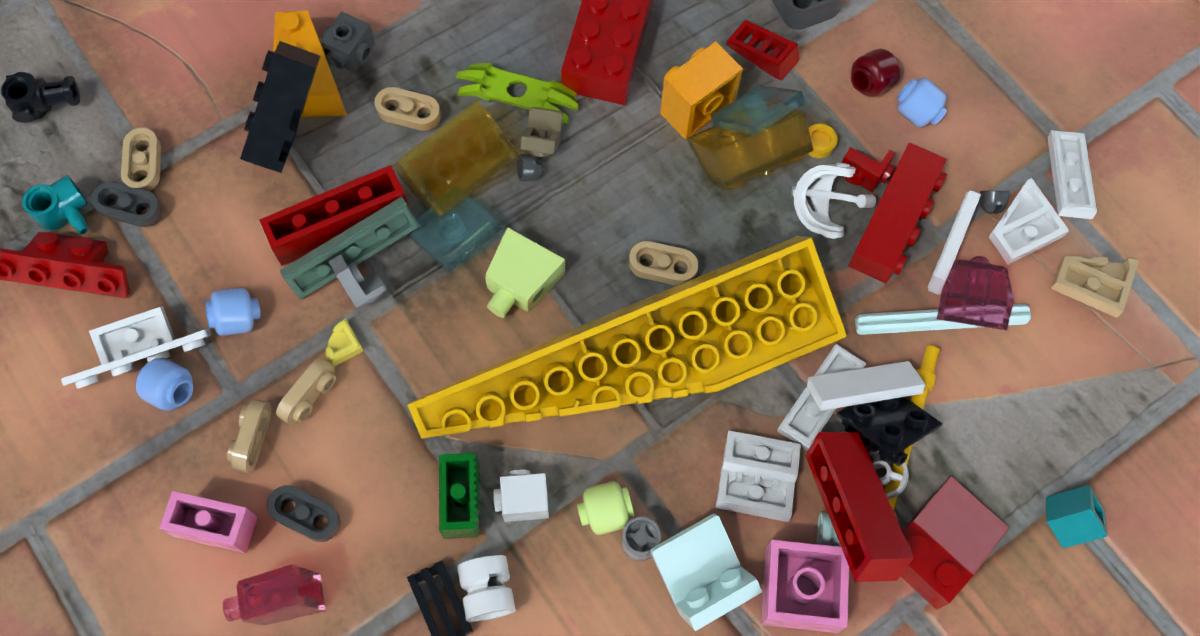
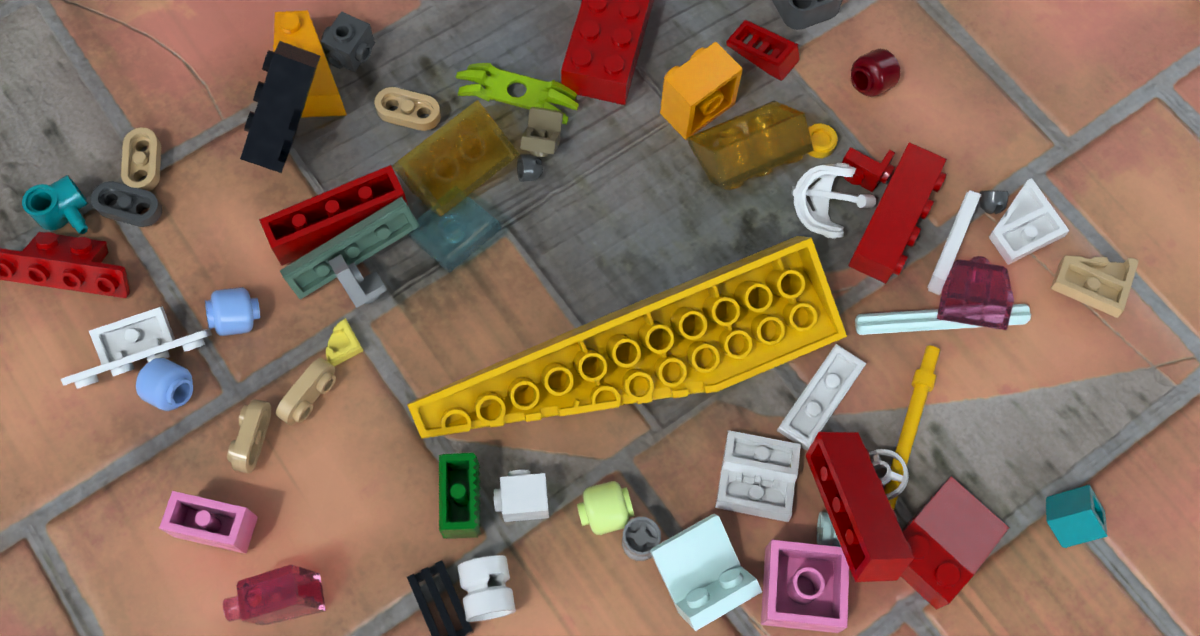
(33, 98): black connector -> none
(305, 514): dark grey plate -> none
(521, 273): yellowish green torso -> none
(664, 260): tan plate -> none
(758, 109): clear light blue plate -> none
(865, 385): white tile -> none
(889, 426): black hinge -> none
(922, 102): light blue head -> none
(1071, 175): white tile -> none

